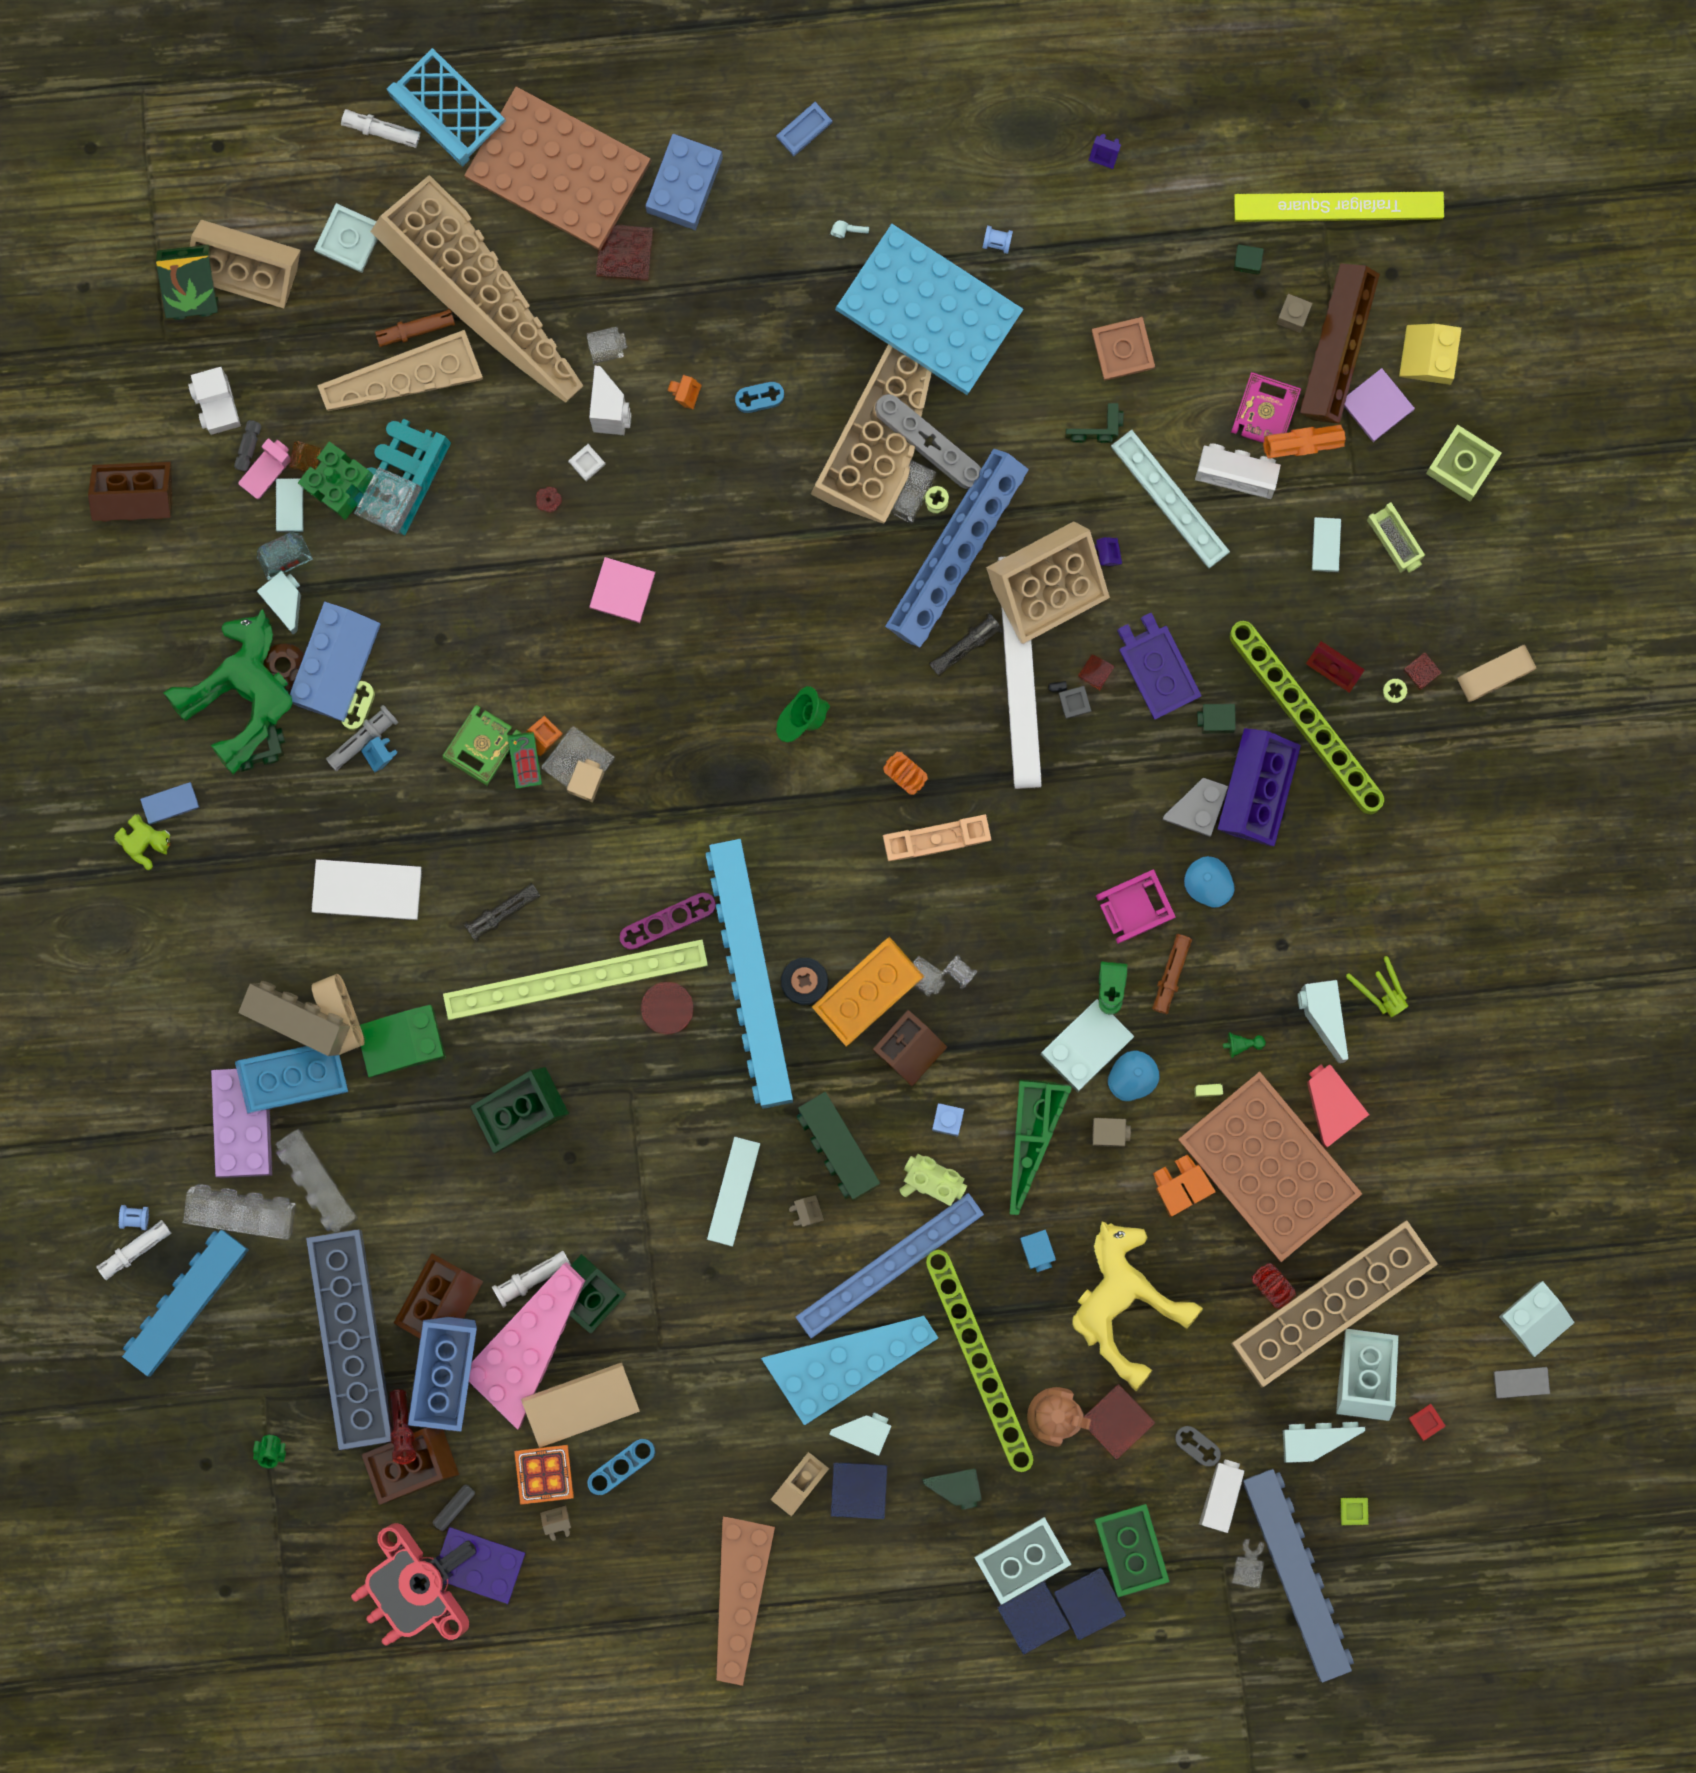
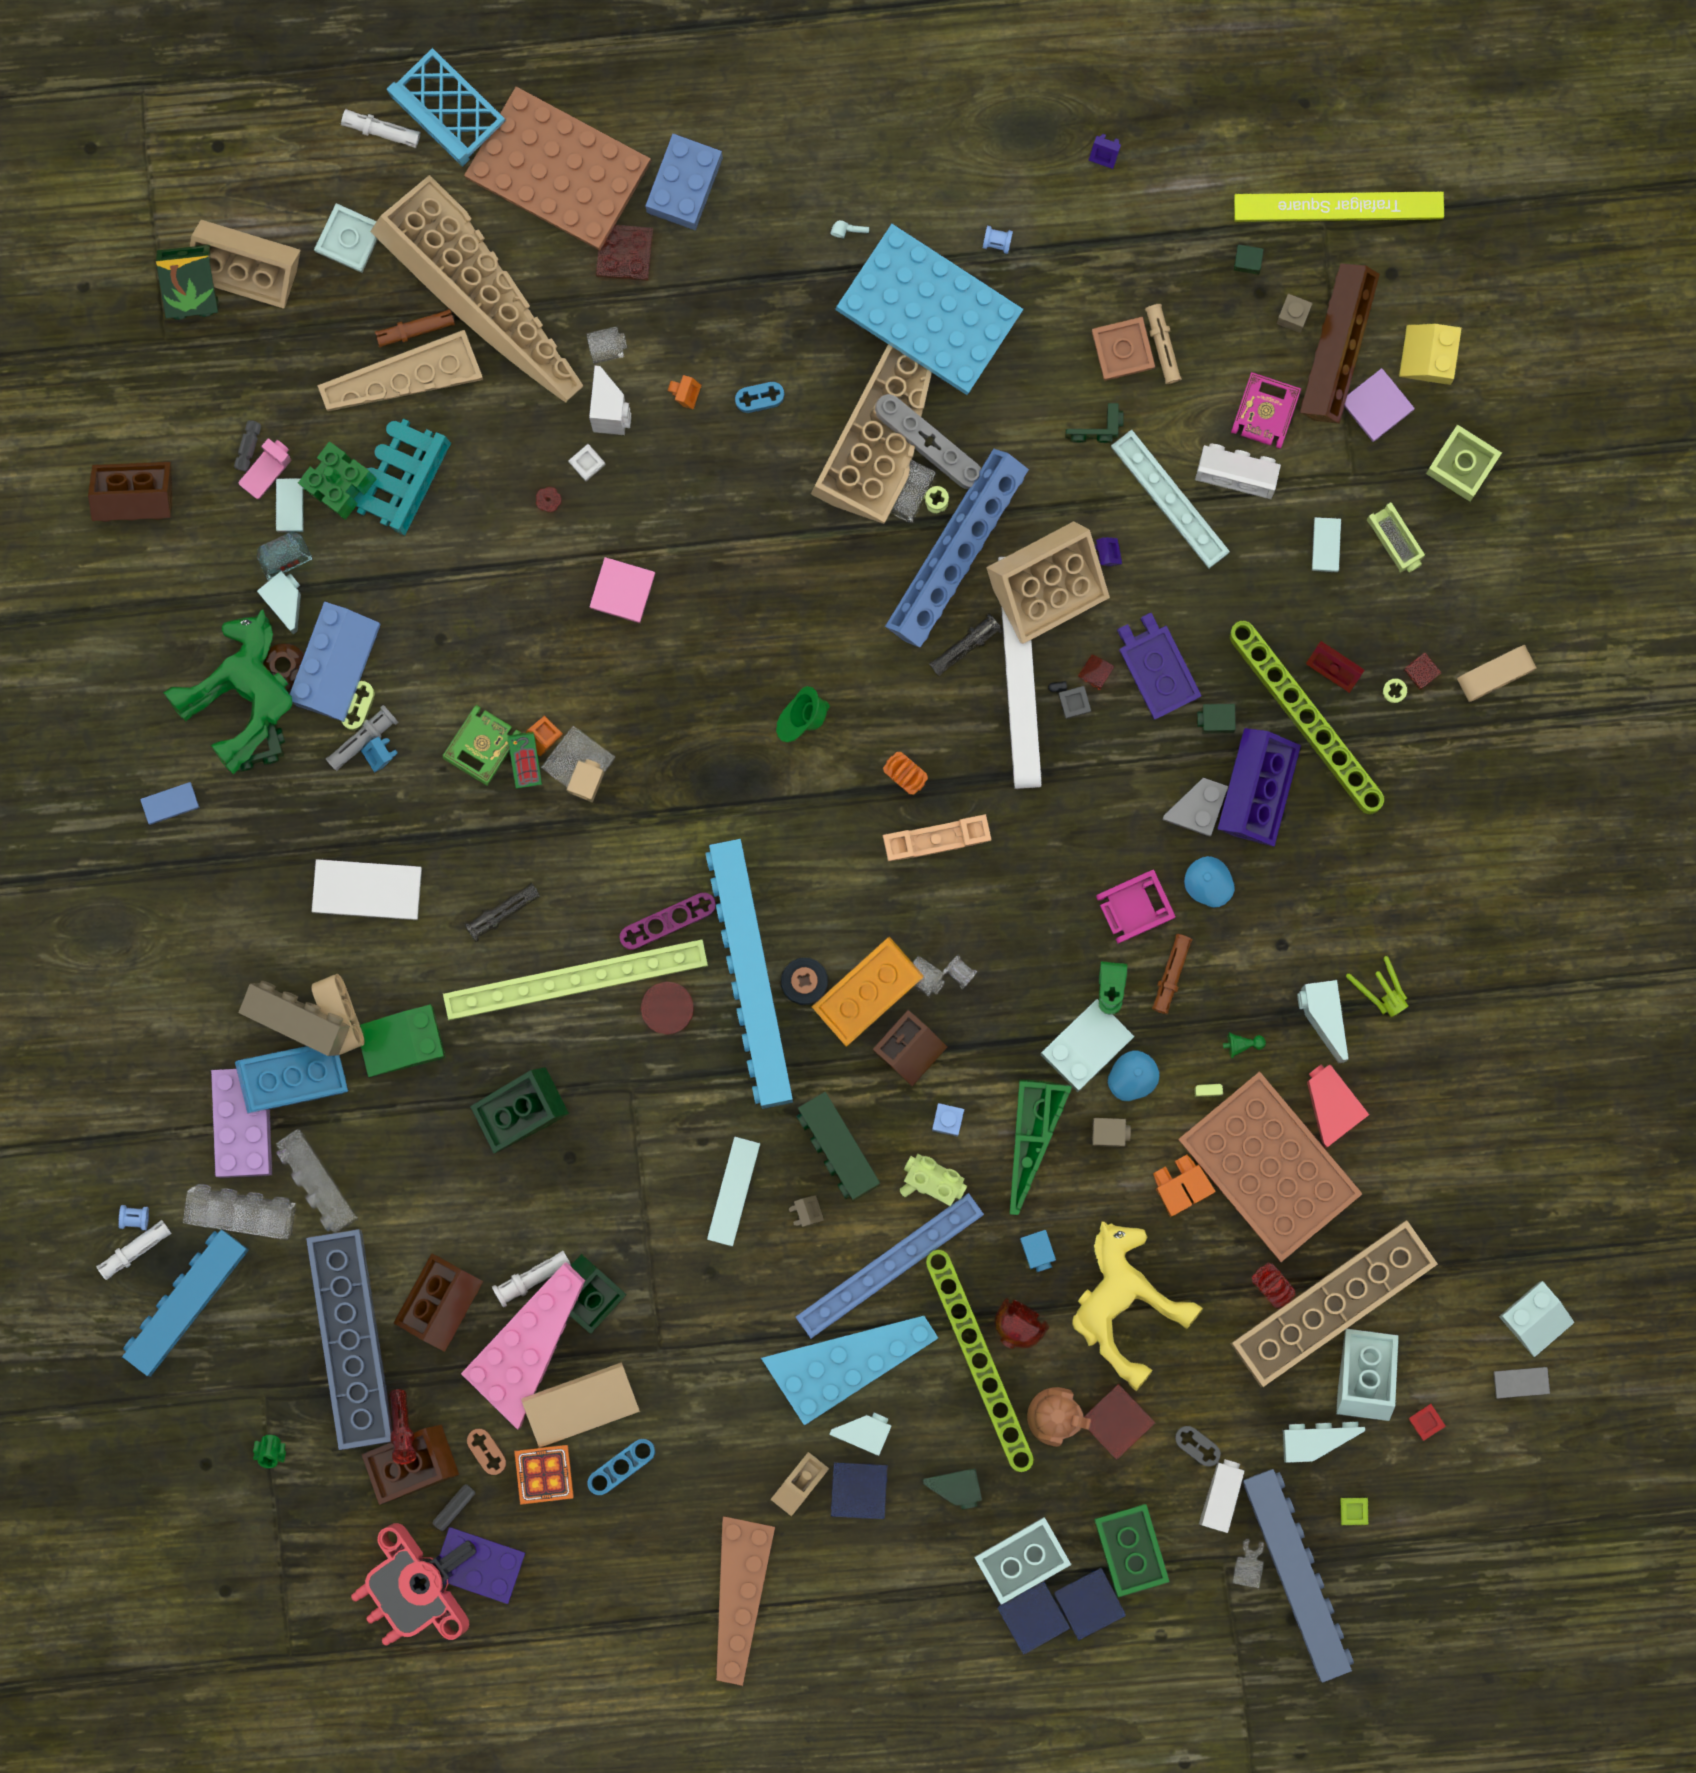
(140, 839): lime animal -> none
(216, 400): white brick -> none
(304, 456): clear orange tile -> none
(388, 500): clear plate -> none
(442, 1373): medium blue slope -> none
(481, 1455): none -> nougat beam
(555, 1521): dark tan tile -> none
(804, 129): medium blue tile -> none
(1019, 1325): none -> clear red cylinder
(1163, 343): none -> tan pin
(1304, 441): orange piece -> none

